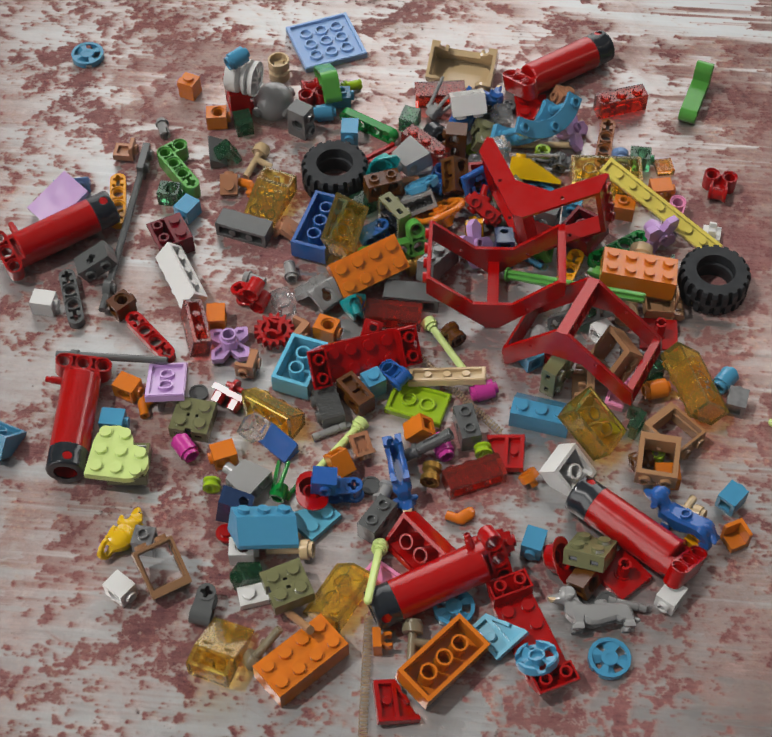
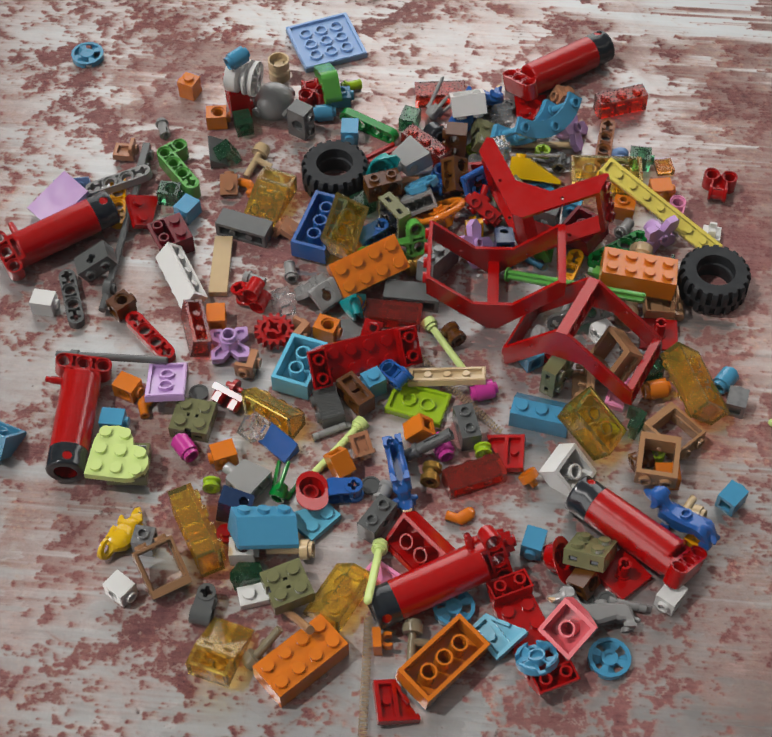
(118, 181): none -> light grey beam
(141, 209): none -> red wing
(197, 529): none -> clear yellow brick
(221, 266): none -> tan tile
(324, 480): blue brick -> none
(455, 64): tan windscreen -> none
(568, 627): none -> coral slope
(624, 228): none -> light grey pin
(696, 92): bright green beam -> none
(736, 535): orange panel -> none

